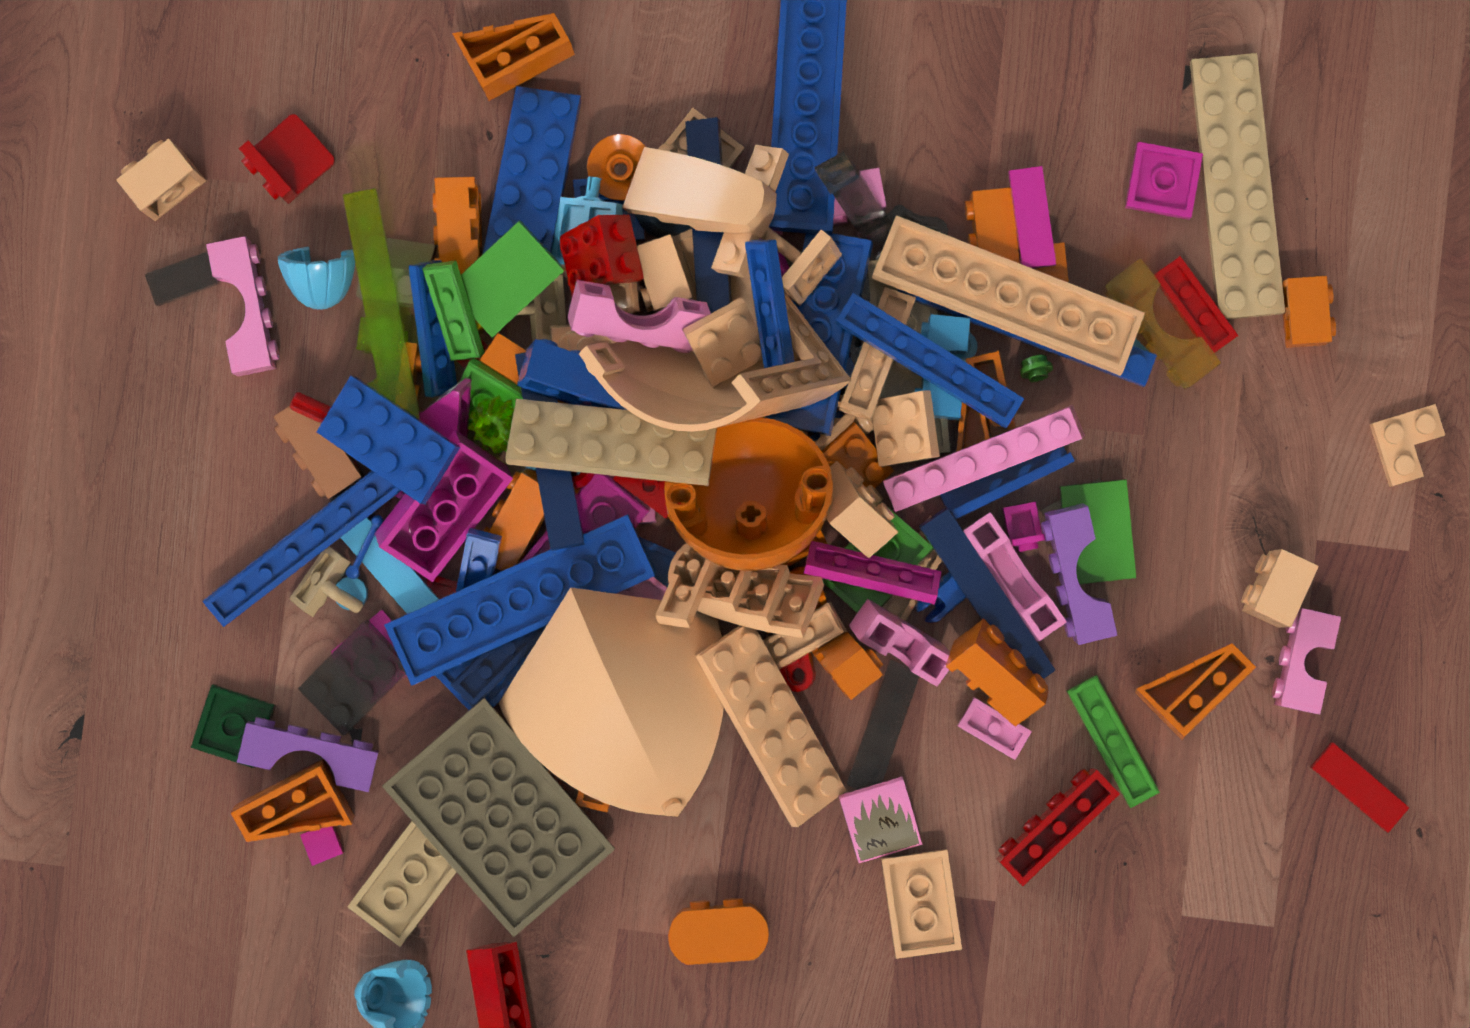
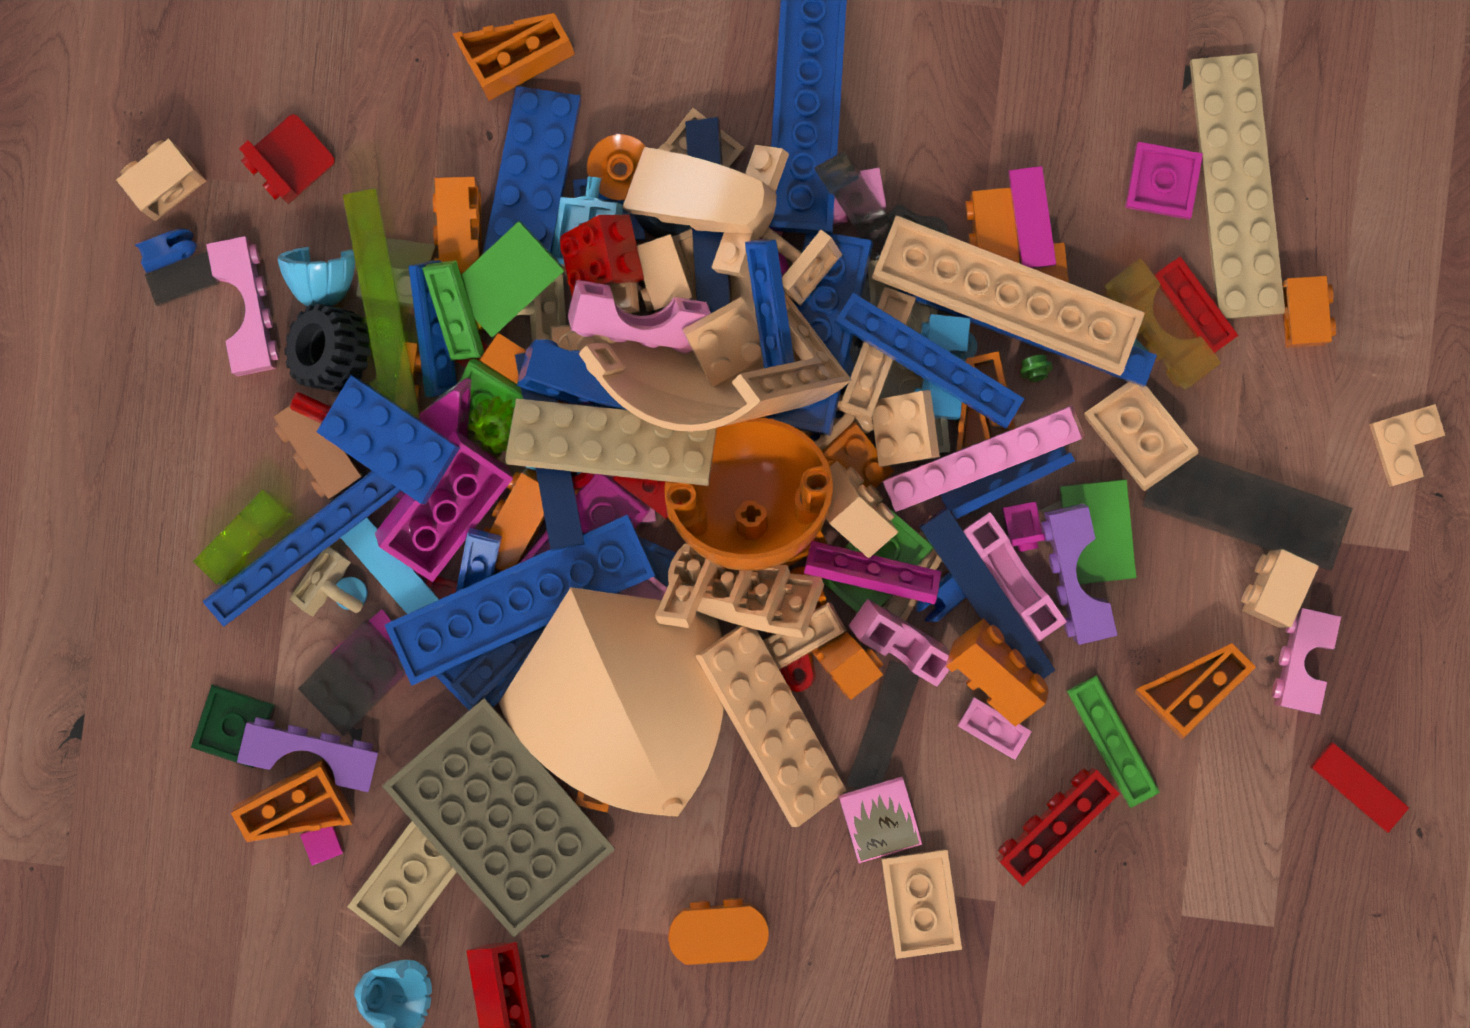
(166, 249): none -> blue piece
(248, 529): none -> clear neon green arch
(327, 347): none -> black tyre
(353, 571): blue hinge -> none
(1141, 434): none -> light nougat plate
(1252, 509): none -> clear smoke plate

